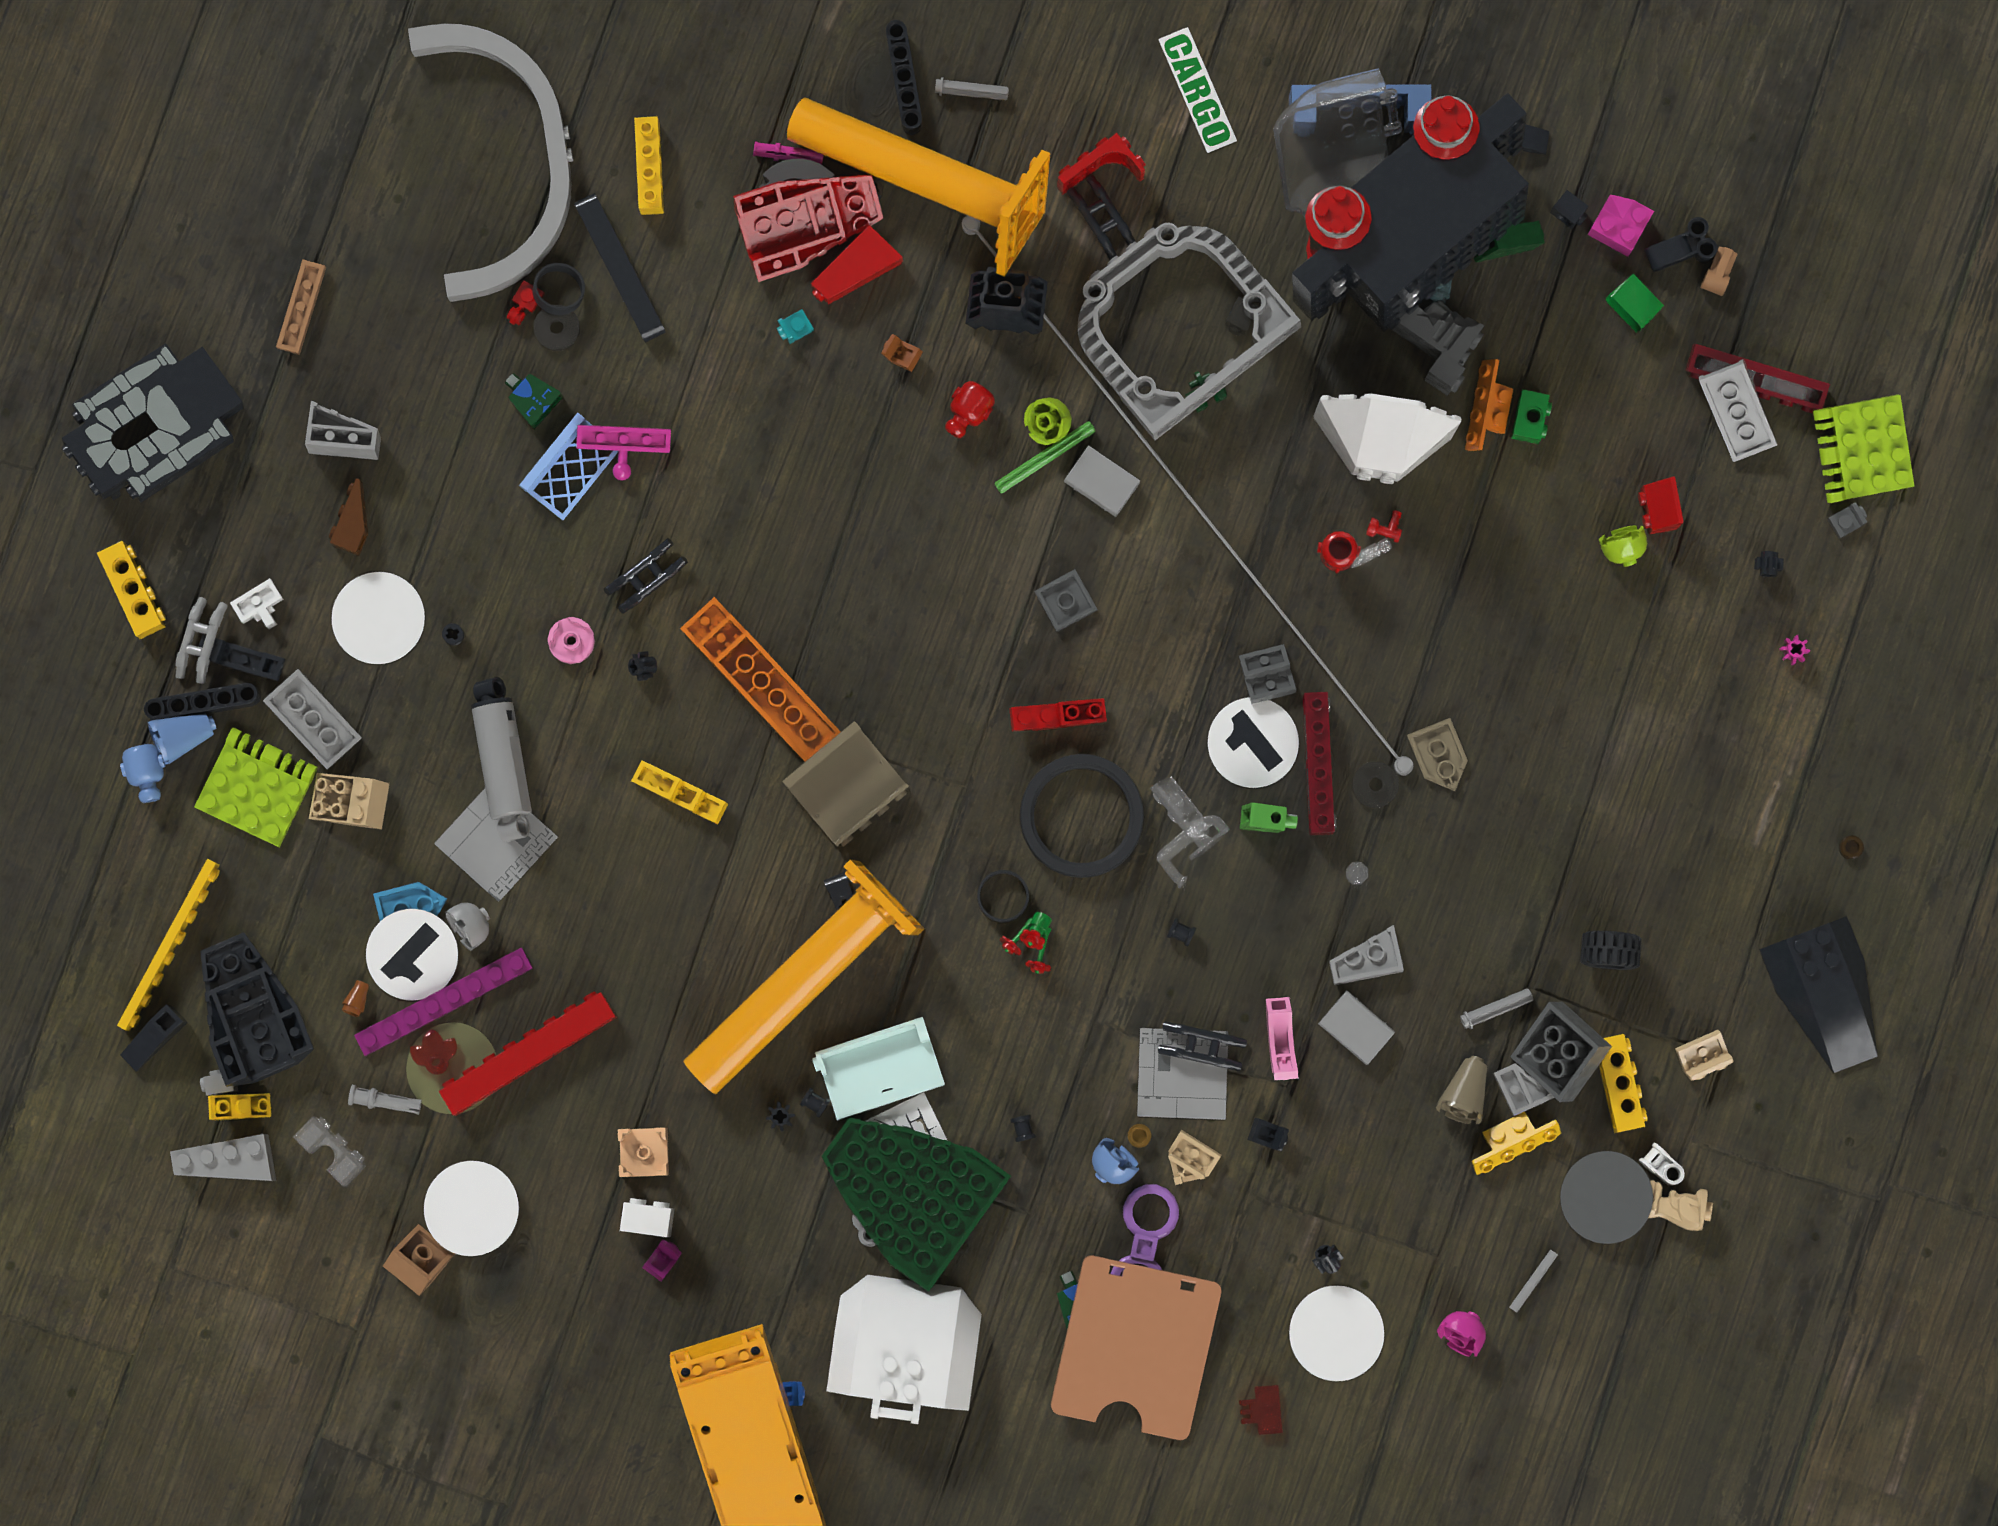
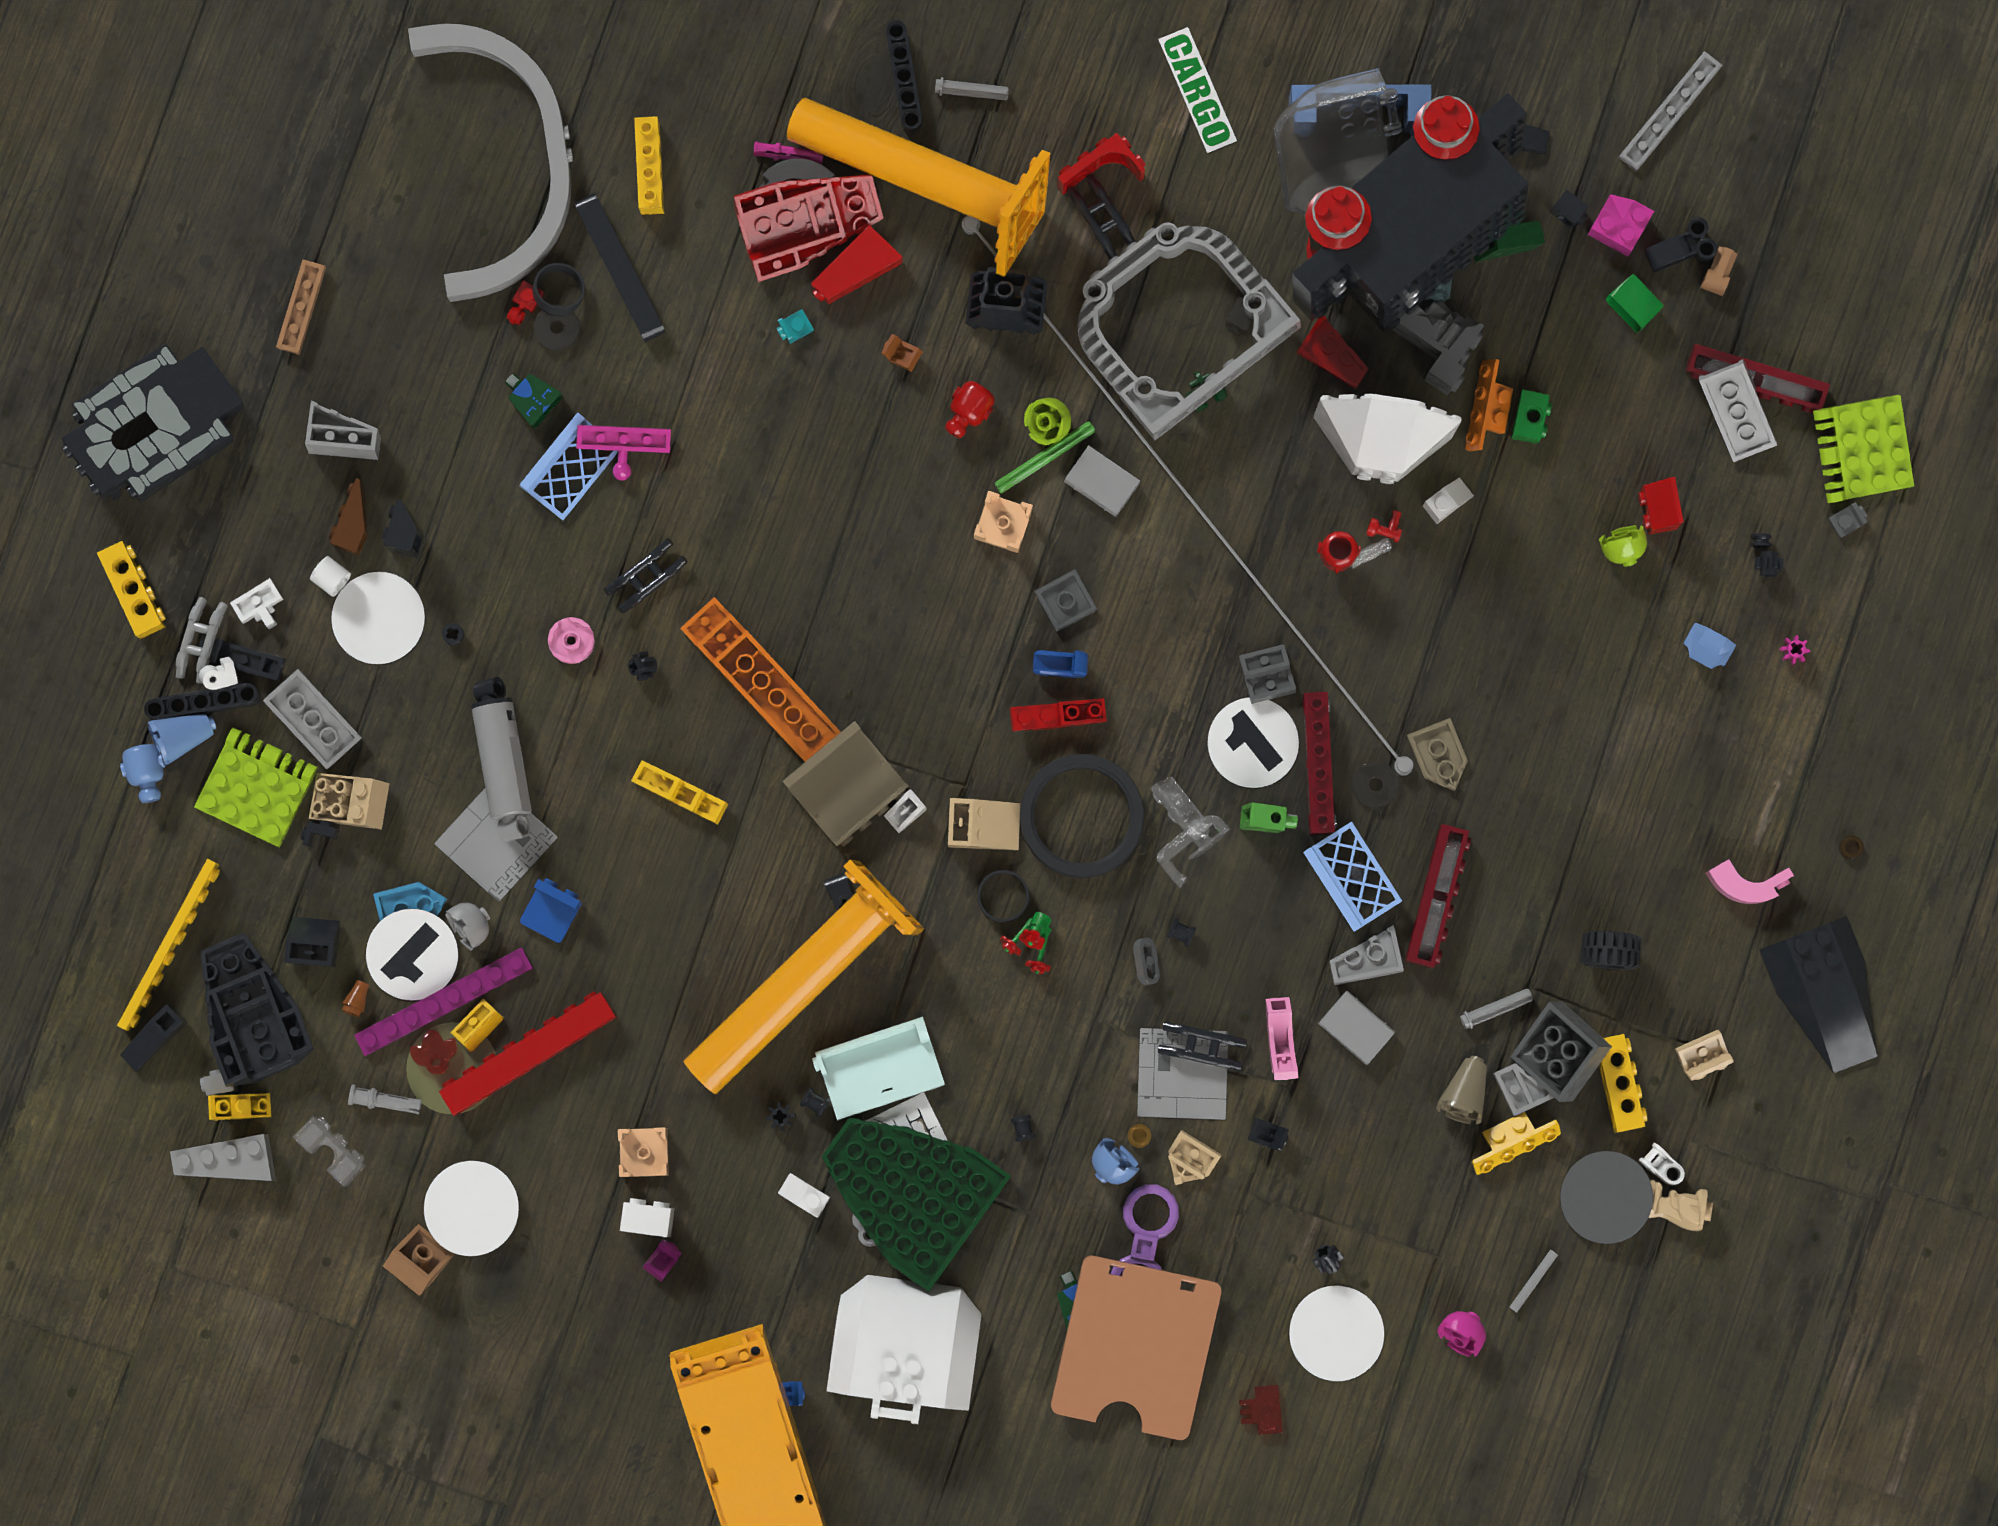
(219, 676): none -> white leg
(312, 942): none -> black slope
(324, 829): none -> black bracket
(330, 576): none -> white piece
(403, 533): none -> black slope
(477, 1025): none -> yellow slope
(551, 910): none -> blue bracket
(804, 1195): none -> white slope
(905, 811): none -> white slope
(983, 824): none -> tan slope
(1003, 522): none -> light nougat panel
(1061, 664): none -> blue animal
(1146, 961): none -> dark grey plate
(1331, 353): none -> red wing
(1335, 887): none -> light blue fence
(1437, 896): none -> dark red piece
(1447, 500): none -> white slope
(1670, 111): none -> light grey tile
(1708, 646): none -> medium blue slope
(1734, 887): none -> bright pink arch
(1760, 540): none -> black bush

